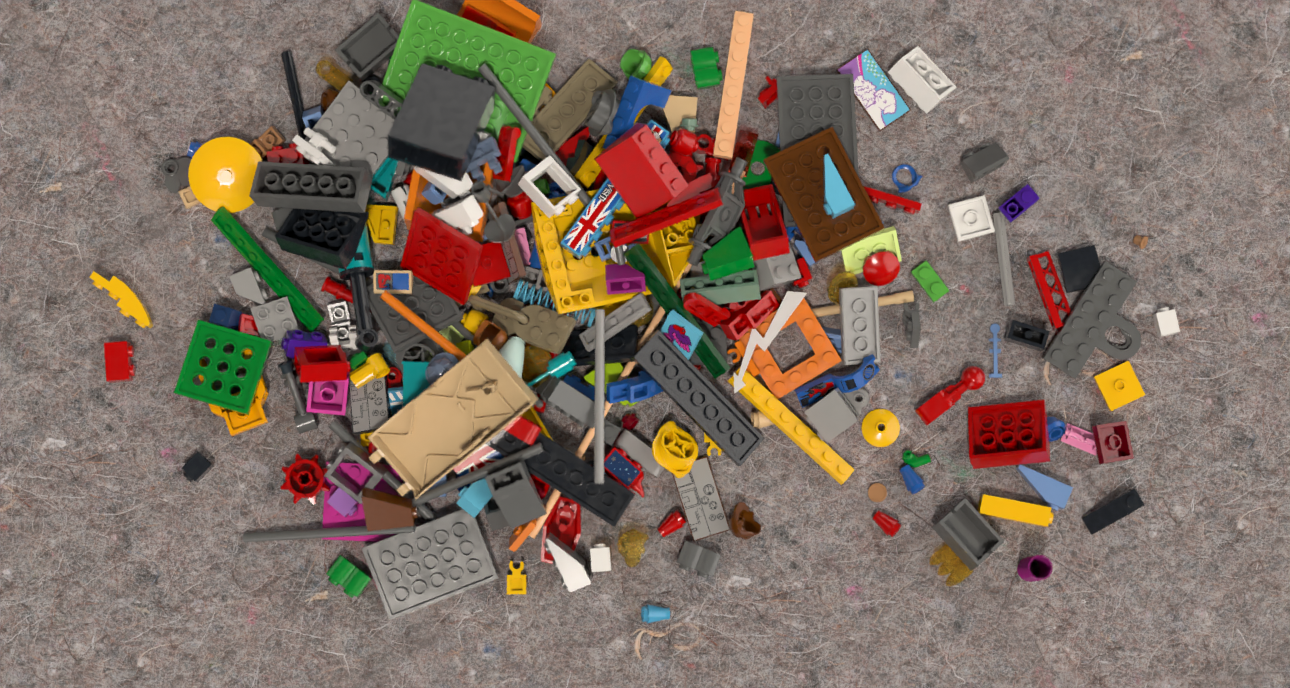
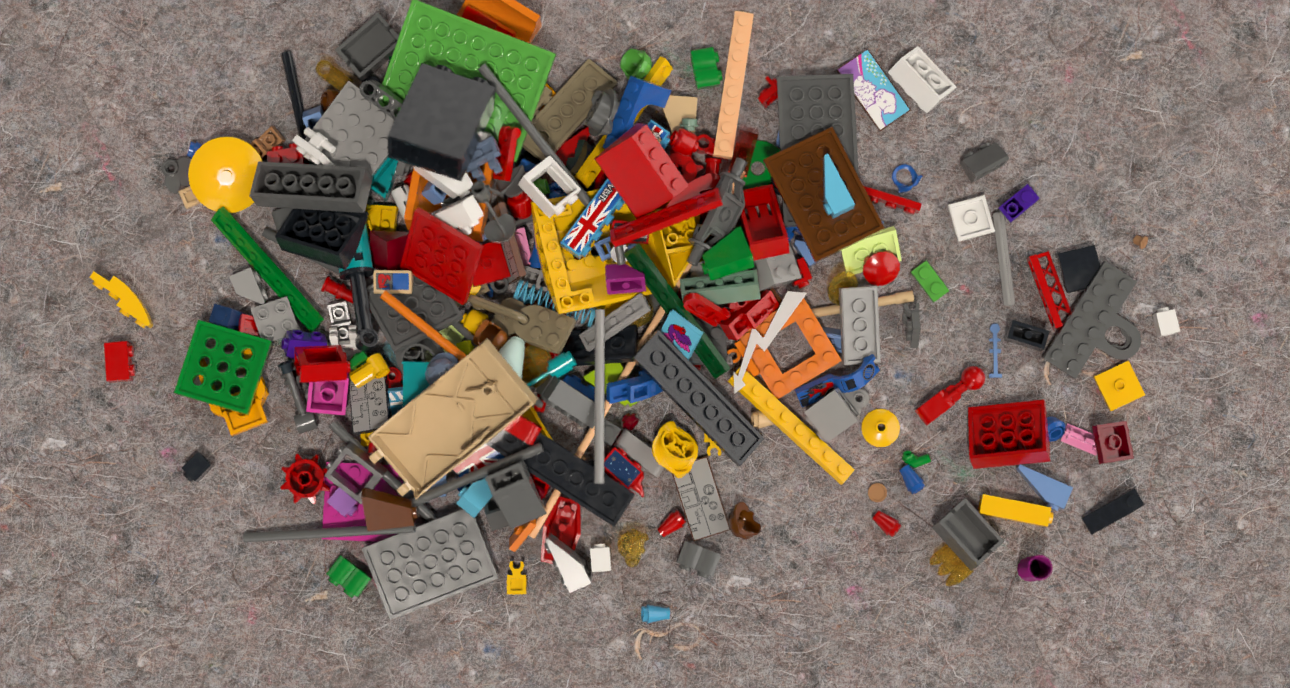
(387, 249): none -> dark red slope

